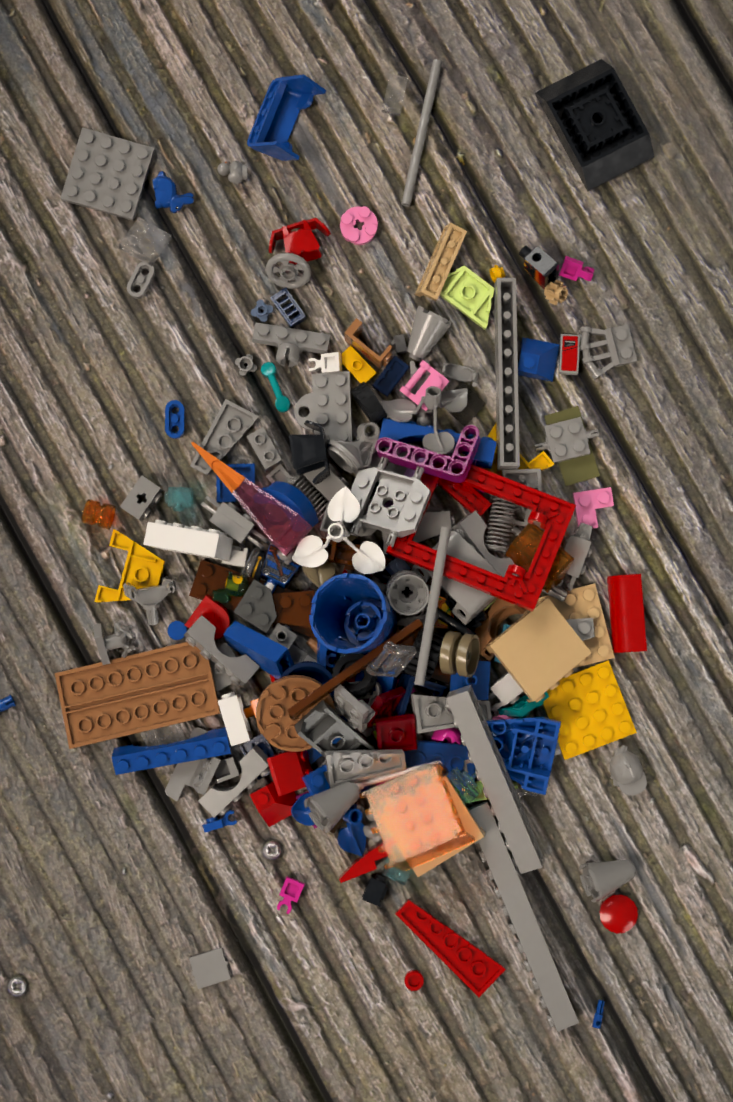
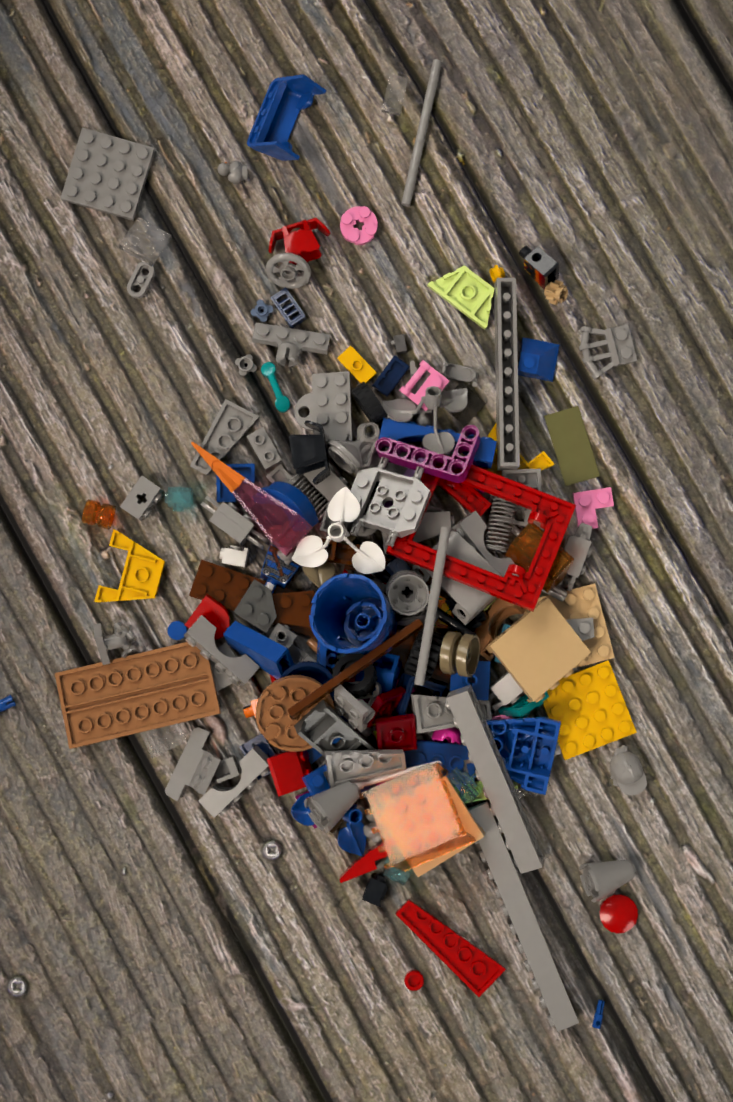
(137, 758): blue arch -> none
(150, 597): light grey axle -> none
(167, 195): blue animal -> none
(173, 420): blue plate -> none
(188, 540): white brick -> none
(209, 968): light grey piece -> none
(215, 823): blue plate -> none
(234, 586): clear green piece -> none
(234, 718): white window -> none
(254, 564): piece -> none
(270, 805): red slope -> none
(291, 892): dark pink plate -> none
(329, 363): white plate -> none
(351, 338): medium nougat panel -> none
(396, 662): clear plate -> none
(426, 332): light grey cone -> none
(441, 262): tan fence -> none
(566, 440): light grey plate -> none
(569, 354): slope -> none
(573, 269): dark pink plate -> none
(602, 148): black slope -> none
(626, 613): red brick -> none

